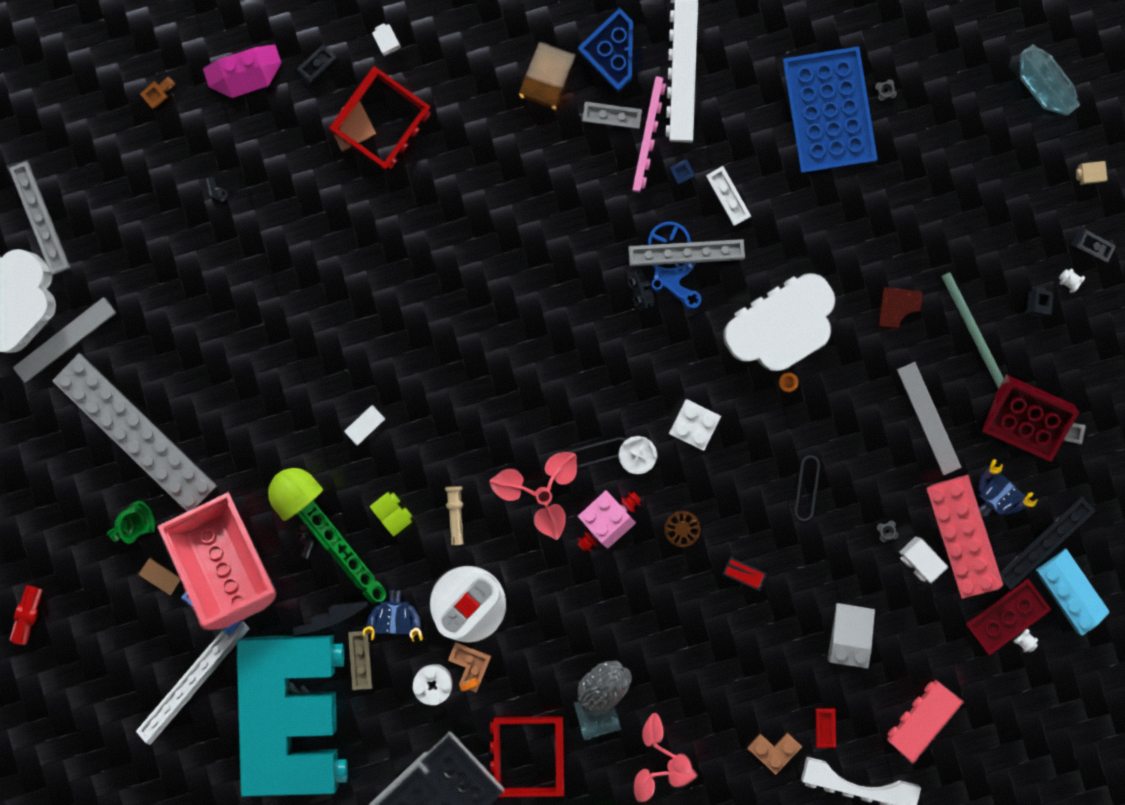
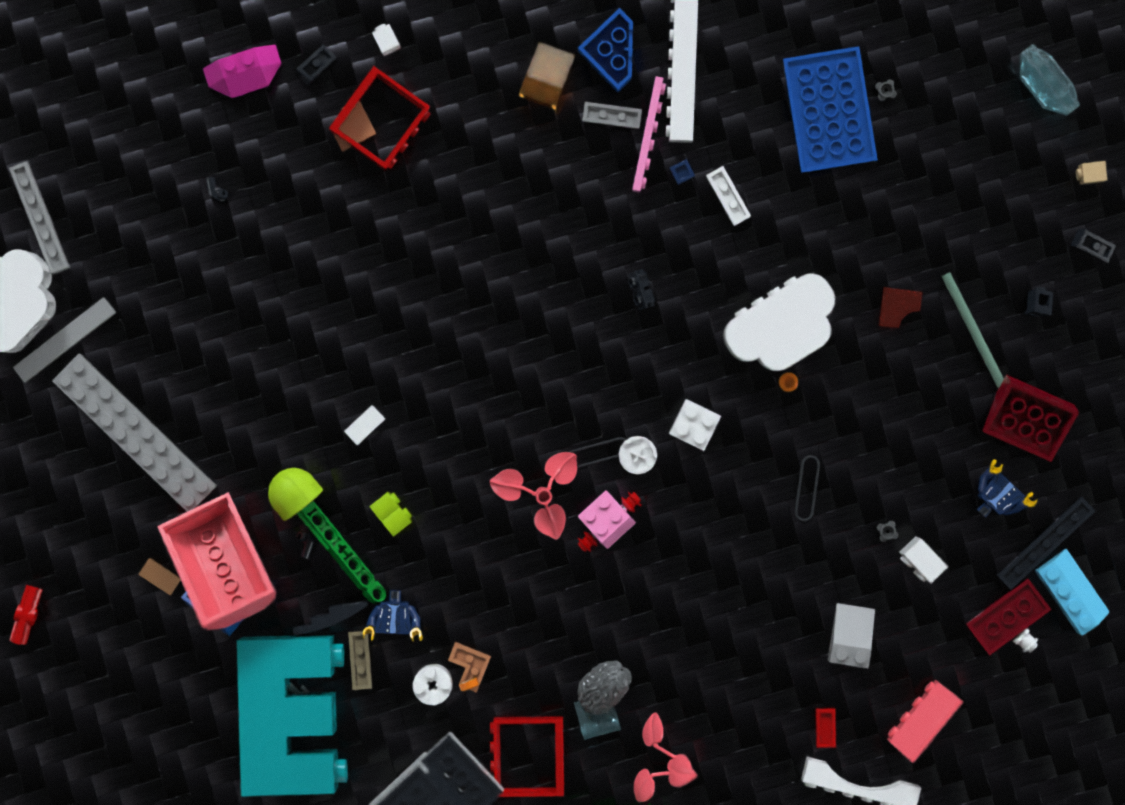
(133, 523): green helmet -> none
(155, 93): dark orange plate -> none
(189, 683): white plate -> none
(454, 505): tan pin -> none
(467, 604): white piece -> none
(669, 277): blue piece -> none
(682, 529): reddish brown wheel -> none
(686, 252): light grey tile -> none
(745, 573): red slope -> none
(774, 756): nougat plate -> none
(929, 418): light grey tile -> none
(965, 536): coral brick -> none
(1071, 280): white brick -> none
(1075, 434): light grey tile -> none

